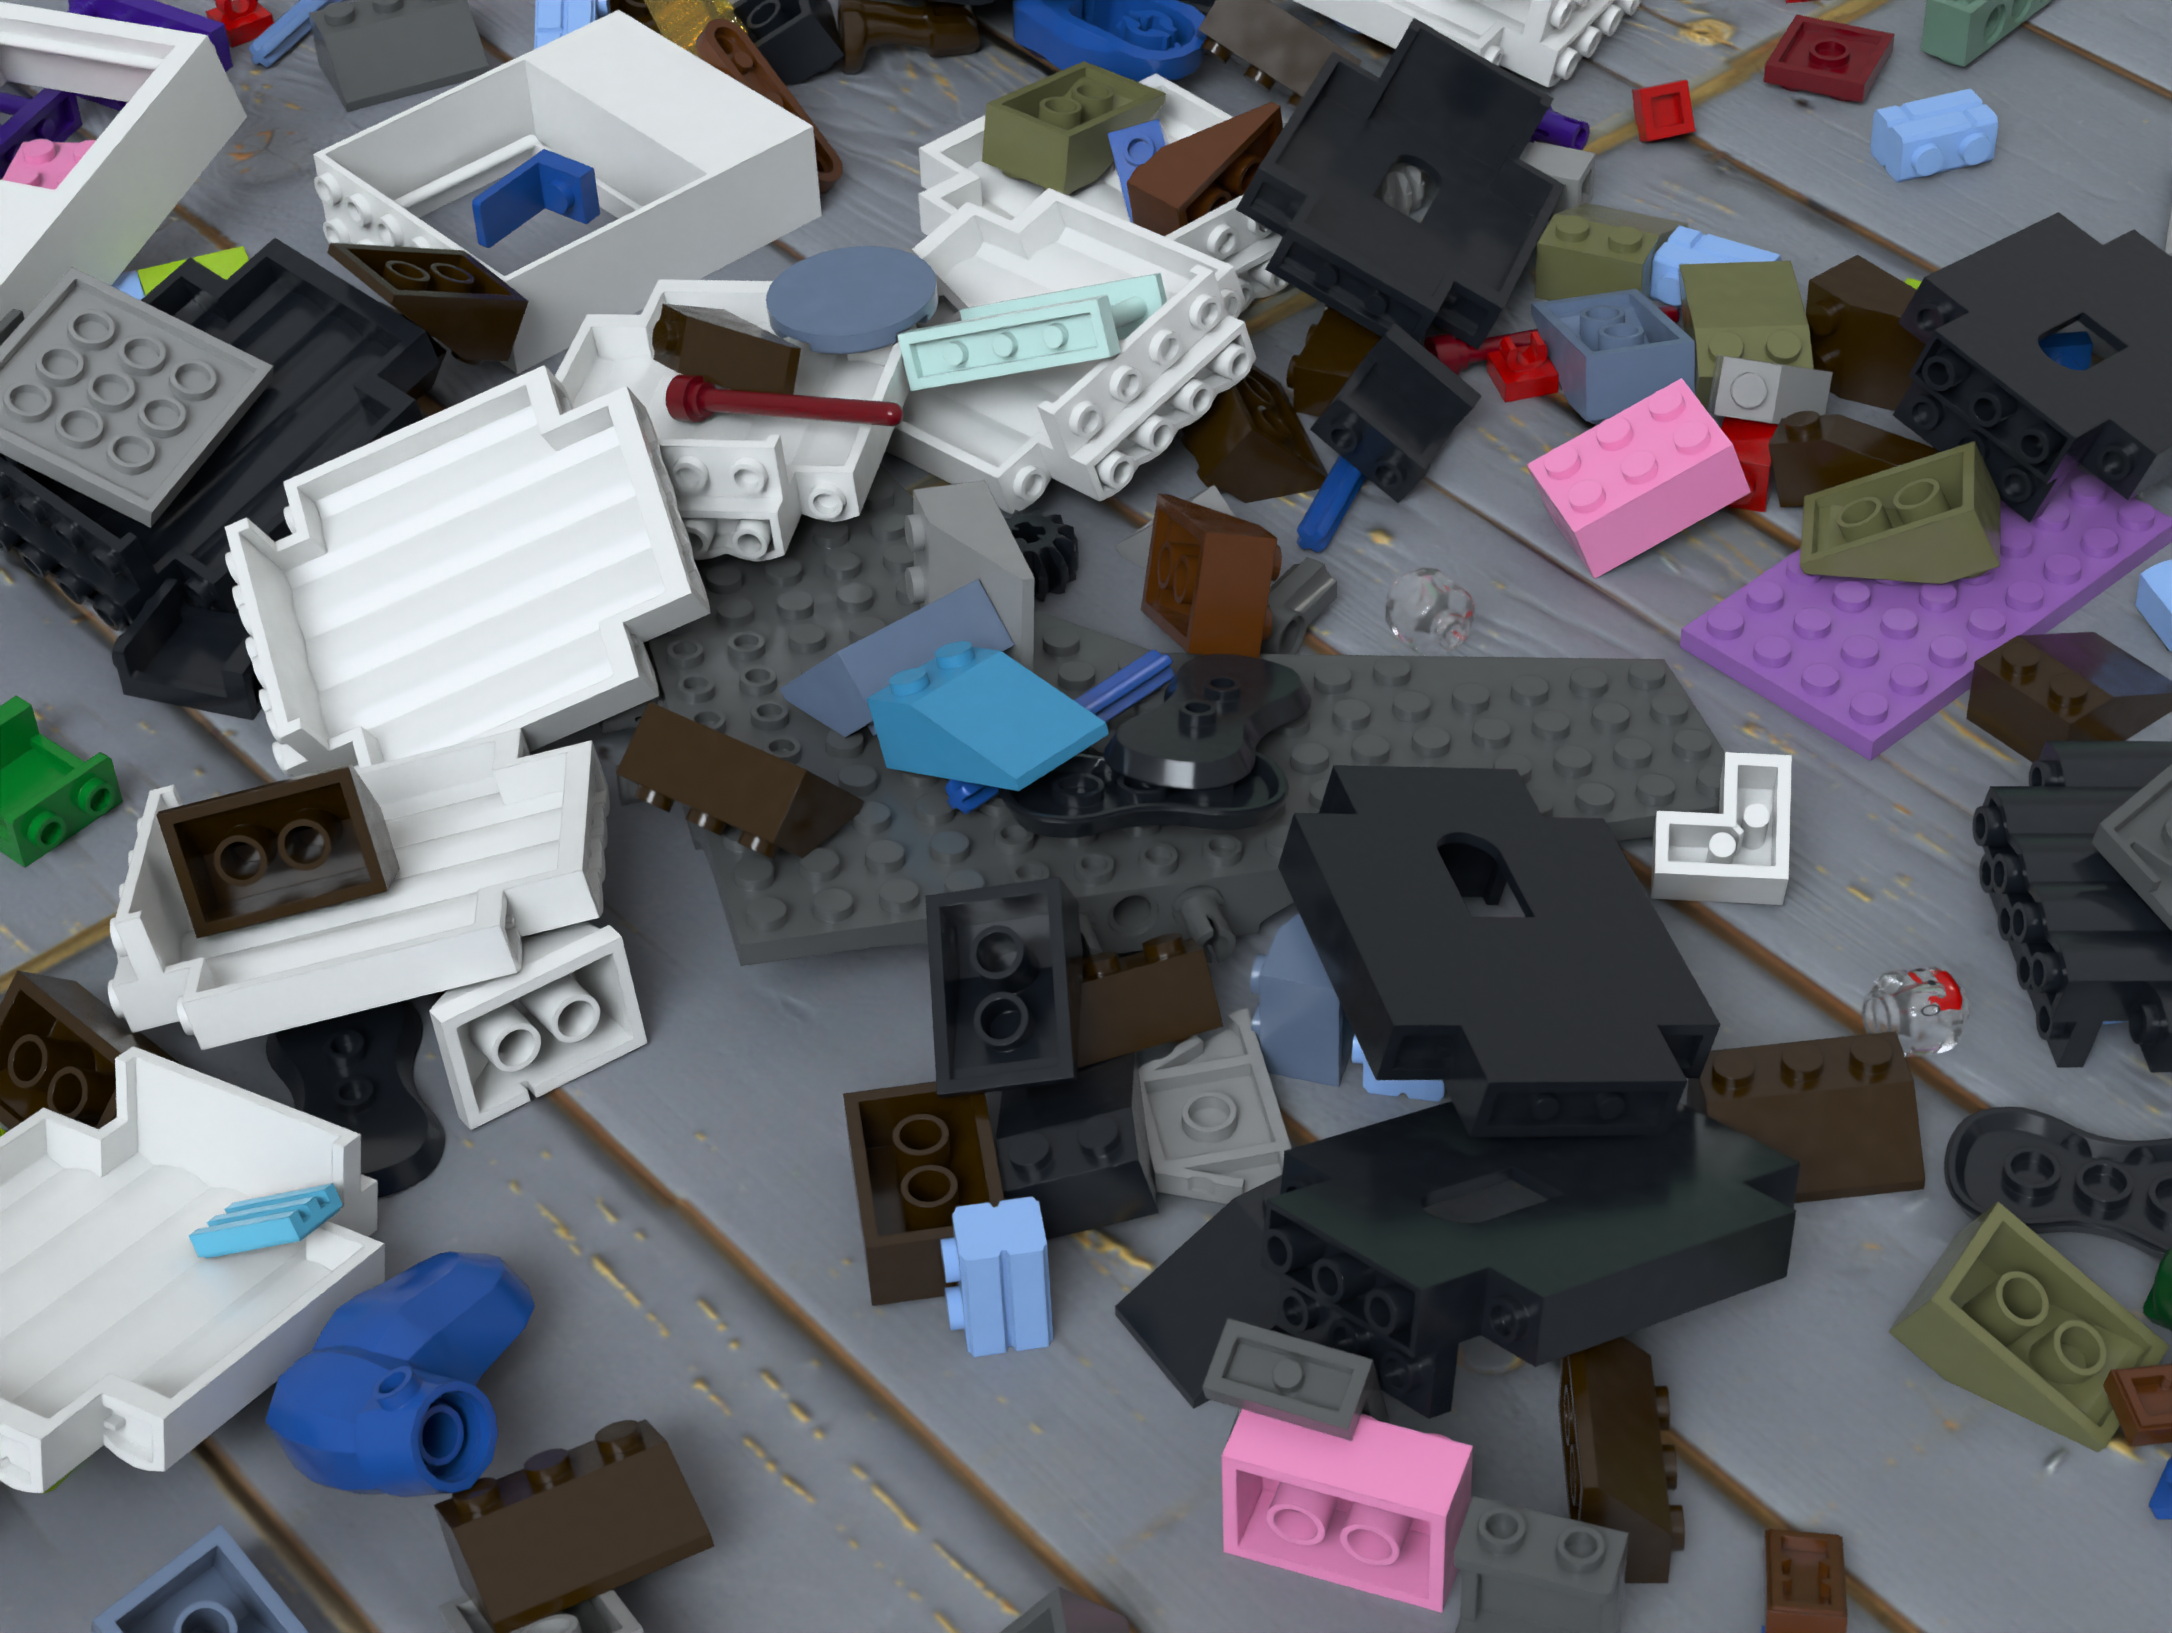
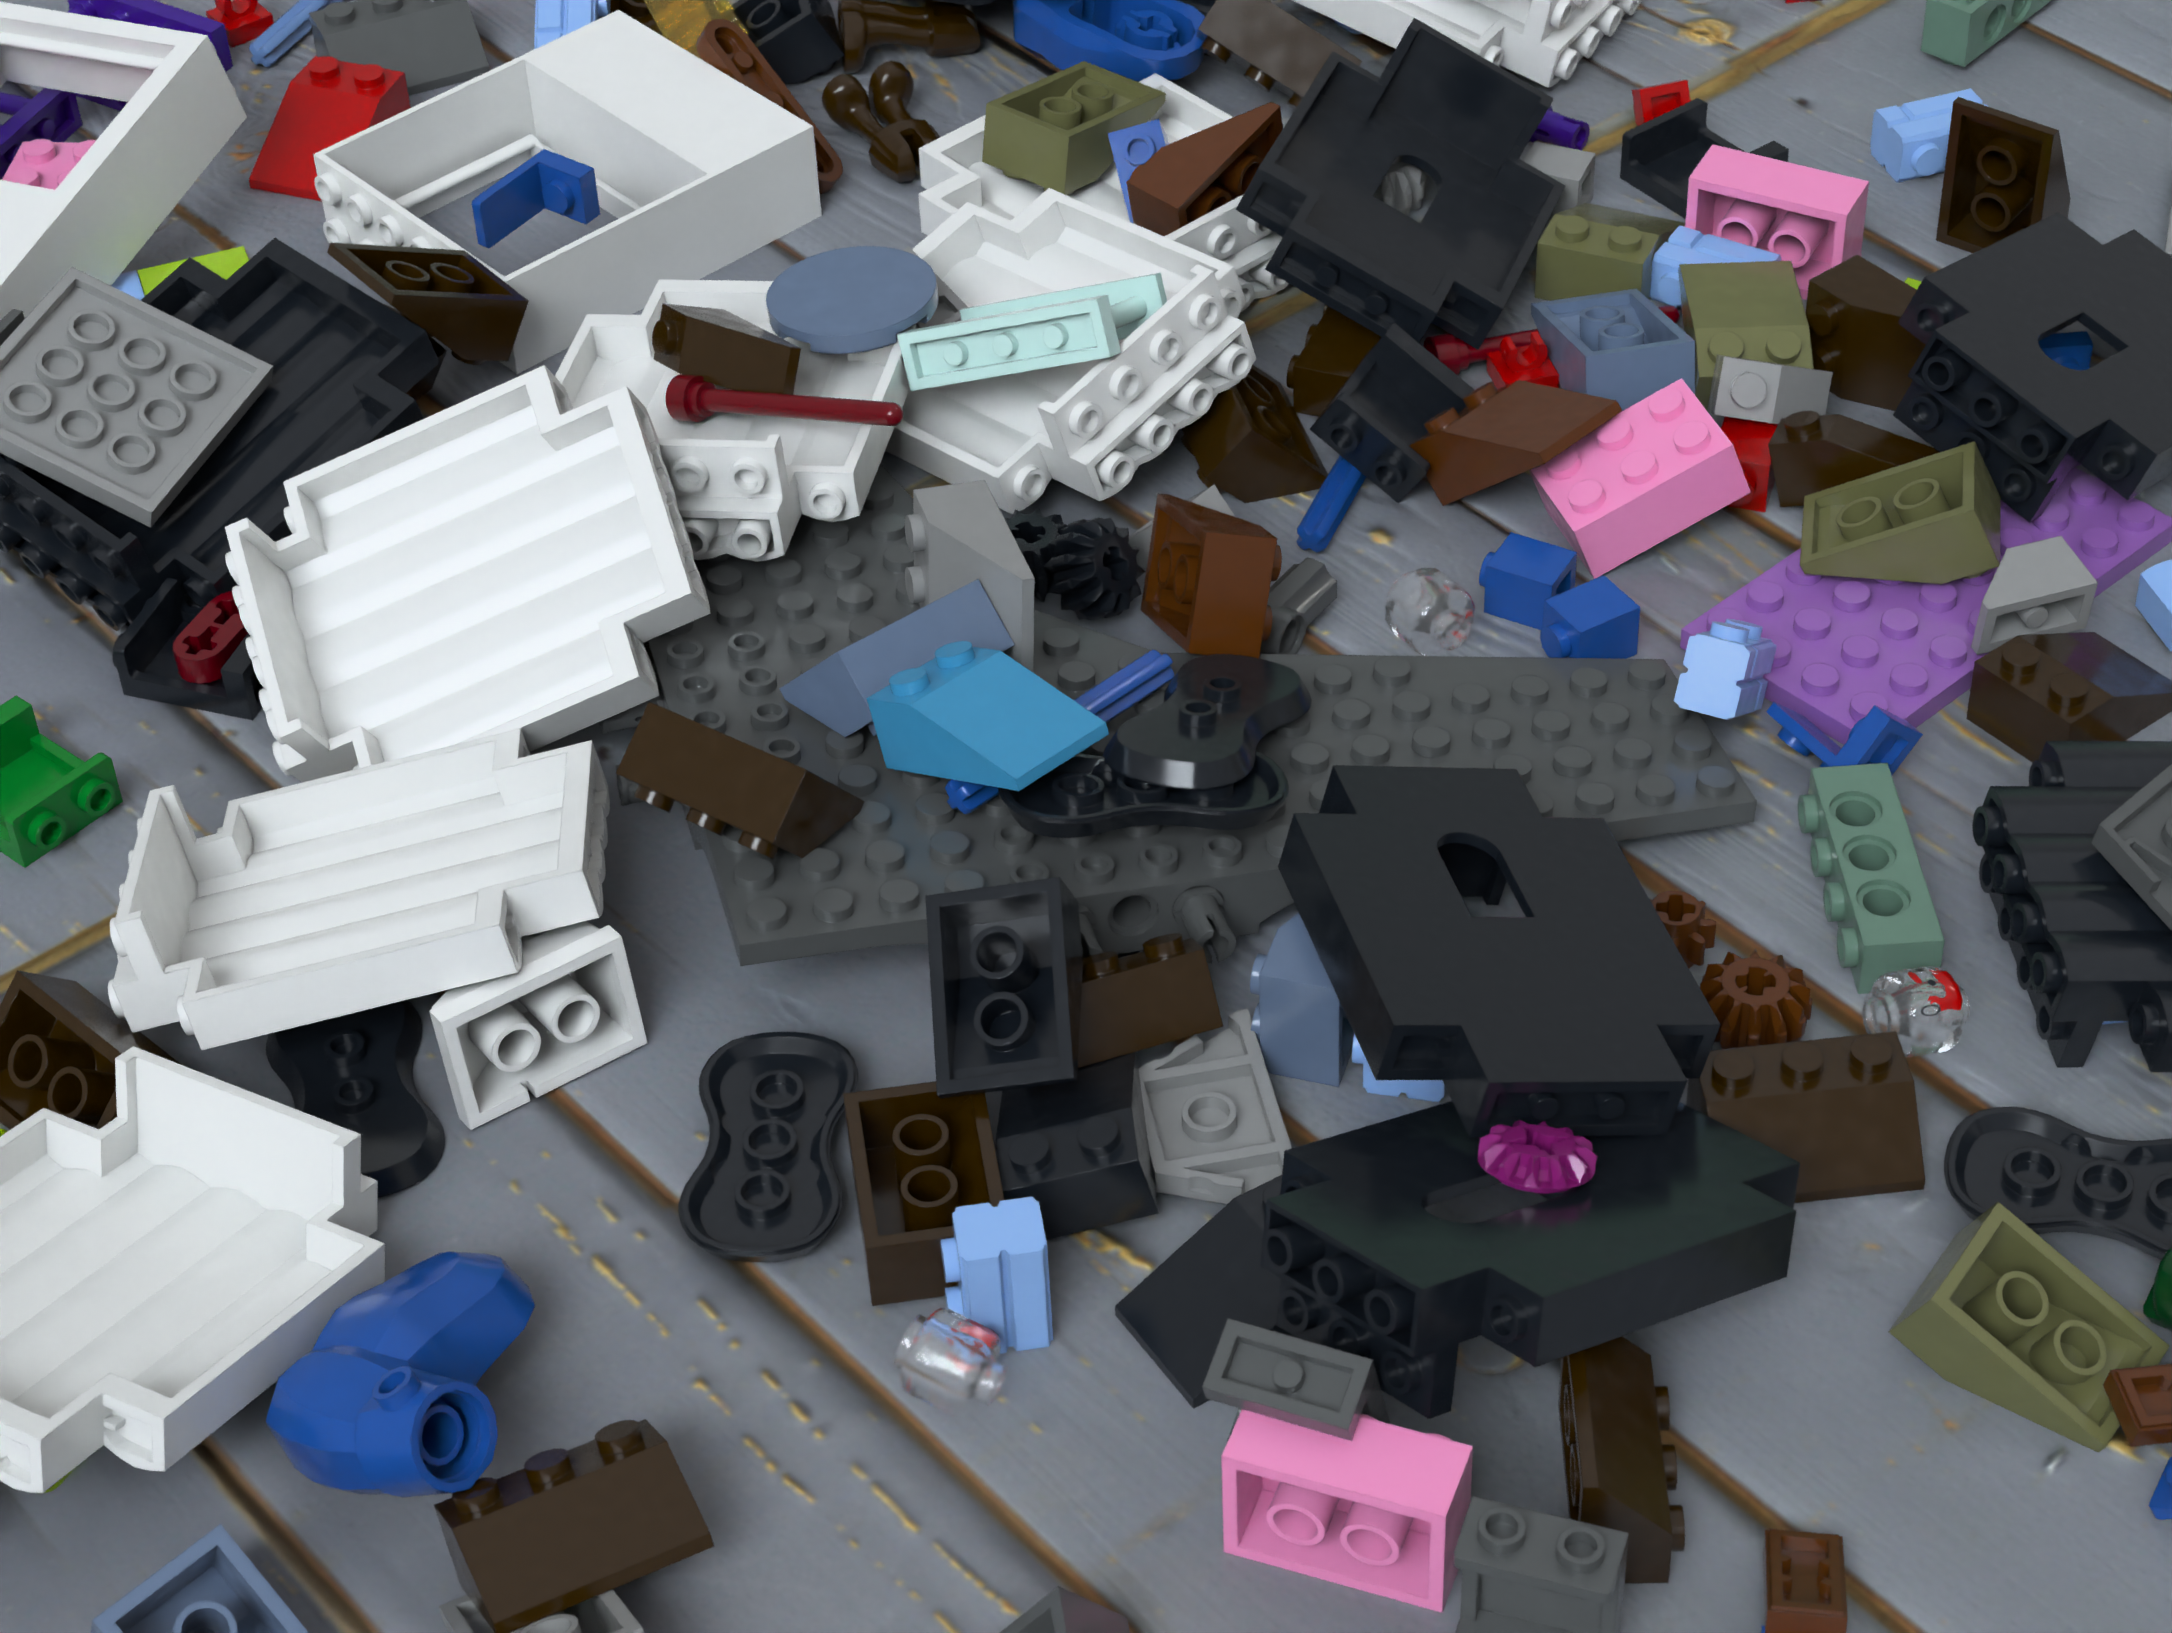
(209, 640): none -> dark red beam
(267, 1221): medium azure tile -> none
(279, 849): dark brown slope -> none
(318, 110): none -> red slope
(768, 1164): none -> black plate
(890, 89): none -> dark brown piece
(950, 1362): none -> clear head
(1094, 568): none -> black gear
(1505, 434): none -> reddish brown slope
(1524, 576): none -> blue brick
(1537, 1157): none -> magenta gear
(1591, 622): none -> blue brick
(1667, 150): none -> black panel
(1686, 924): none -> reddish brown gear
(1726, 670): none -> light blue brick
(1732, 853): white brick -> none
(1757, 1001): none -> reddish brown gear
(1779, 208): none -> bright pink brick
(1828, 58): dark red plate -> none
(1869, 872): none -> sand green brick
(1873, 739): none -> blue bracket
(1998, 176): none -> dark brown slope
(2034, 592): none -> light grey slope

